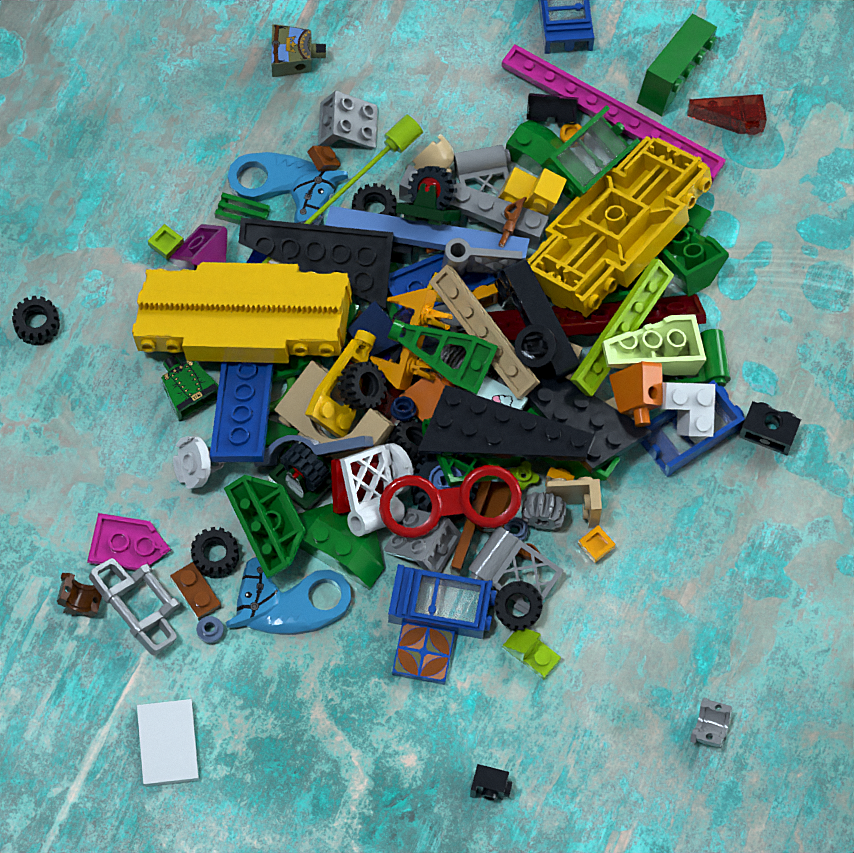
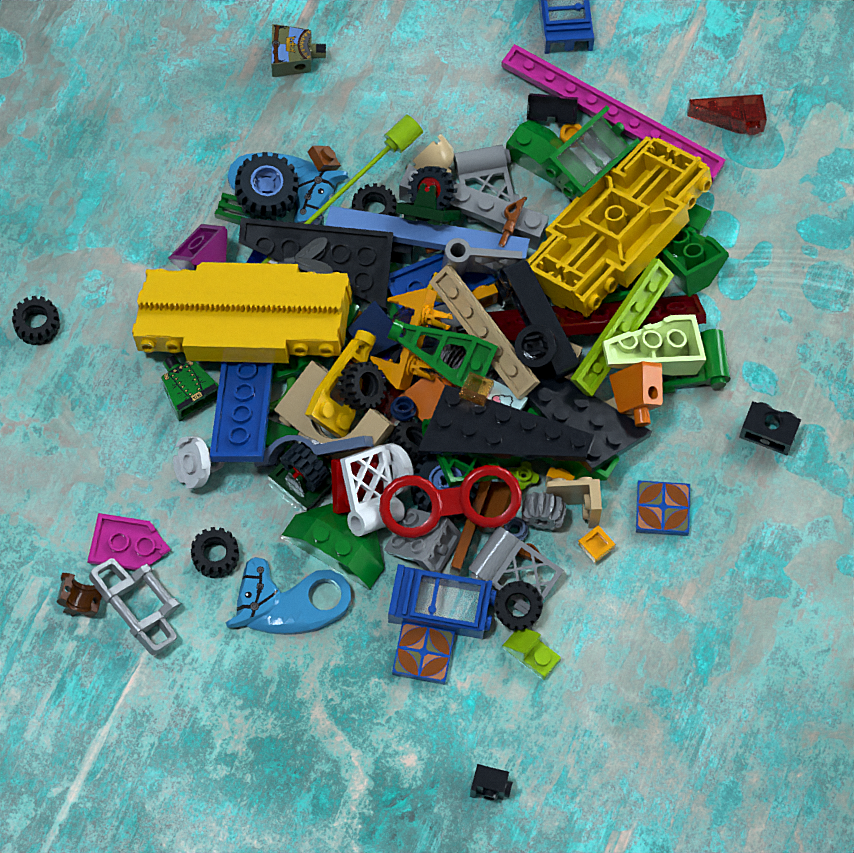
(165, 241): lime plate -> none
(167, 742): white tile -> none
(195, 591): dark orange plate -> none
(209, 637): sand blue plate -> none
(265, 176): none -> black wheel
(267, 521): green wedge -> none
(304, 258): none -> dark grey piece
(348, 120): light grey bracket -> none
(476, 389): none -> clear orange tile
(541, 192): yellow brick -> none
(663, 508): none -> tile
(674, 450): door -> none
(676, 64): green wedge -> none
(694, 406): white brick -> none
(712, 723): light grey piece -> none

